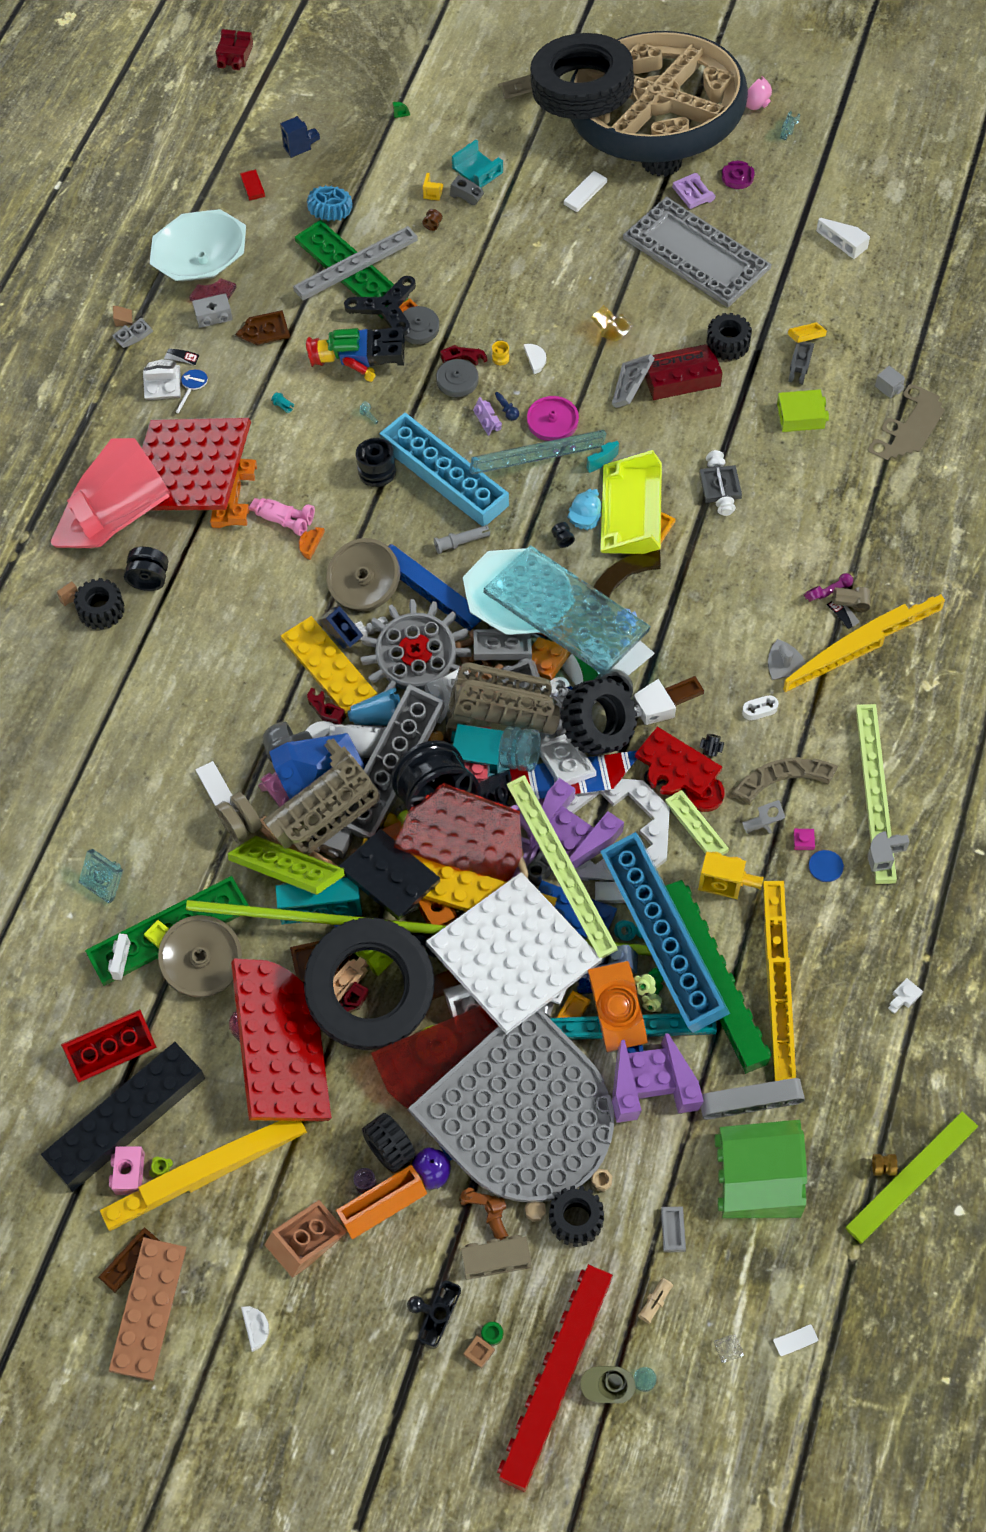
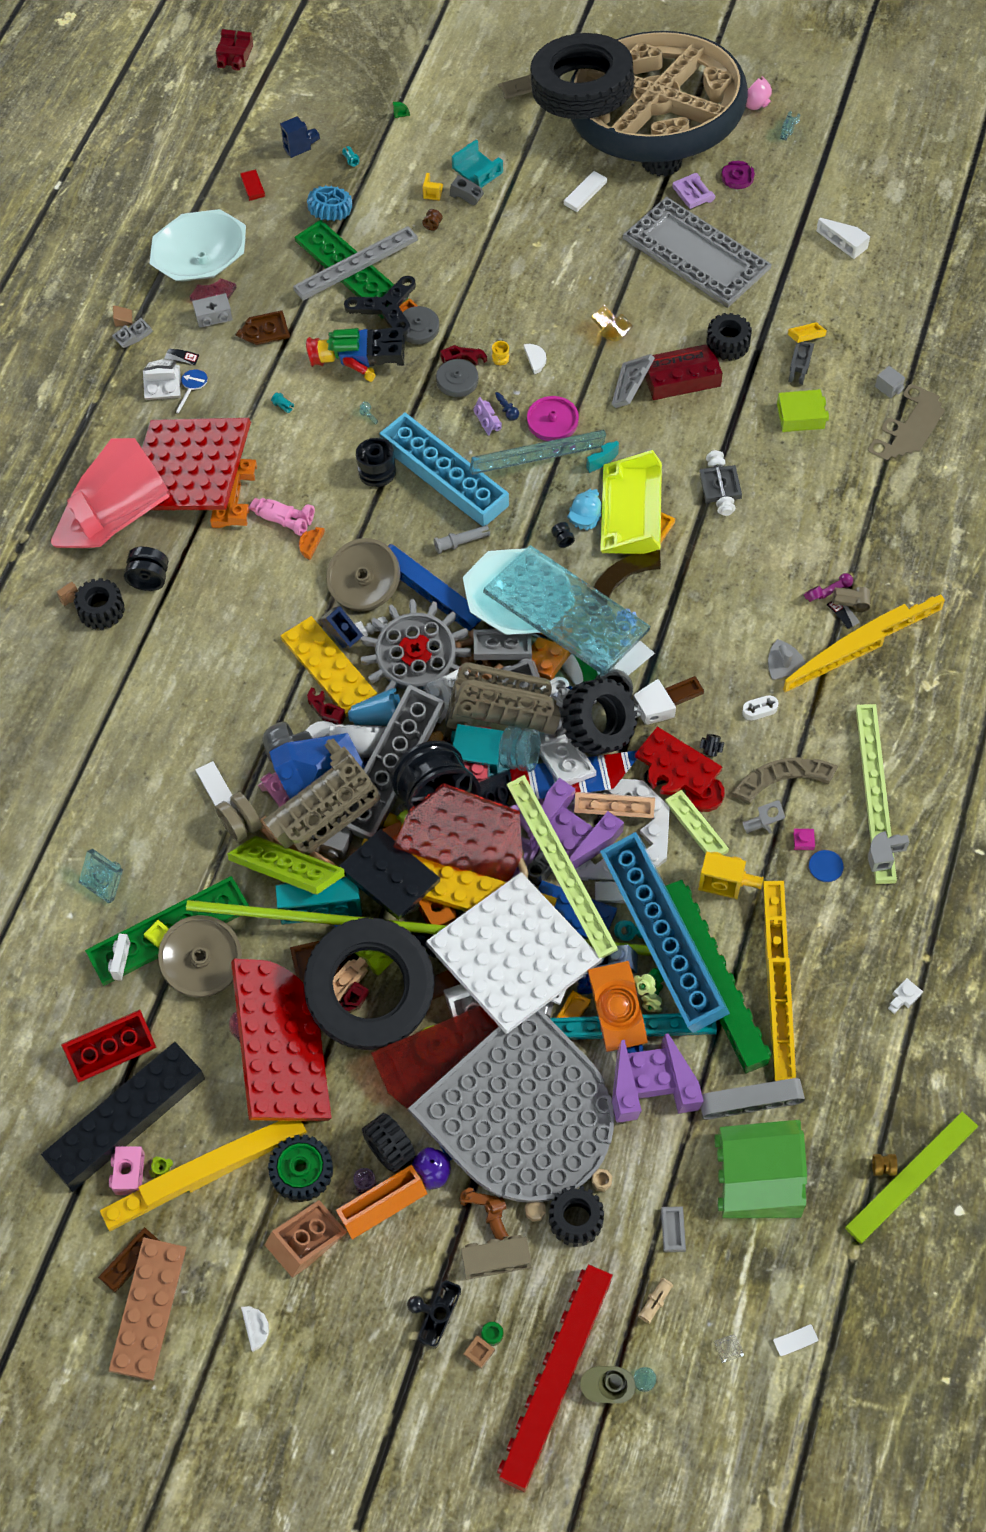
(308, 1182): none -> wheel
(352, 158): none -> teal pin
(616, 804): none -> light nougat plate

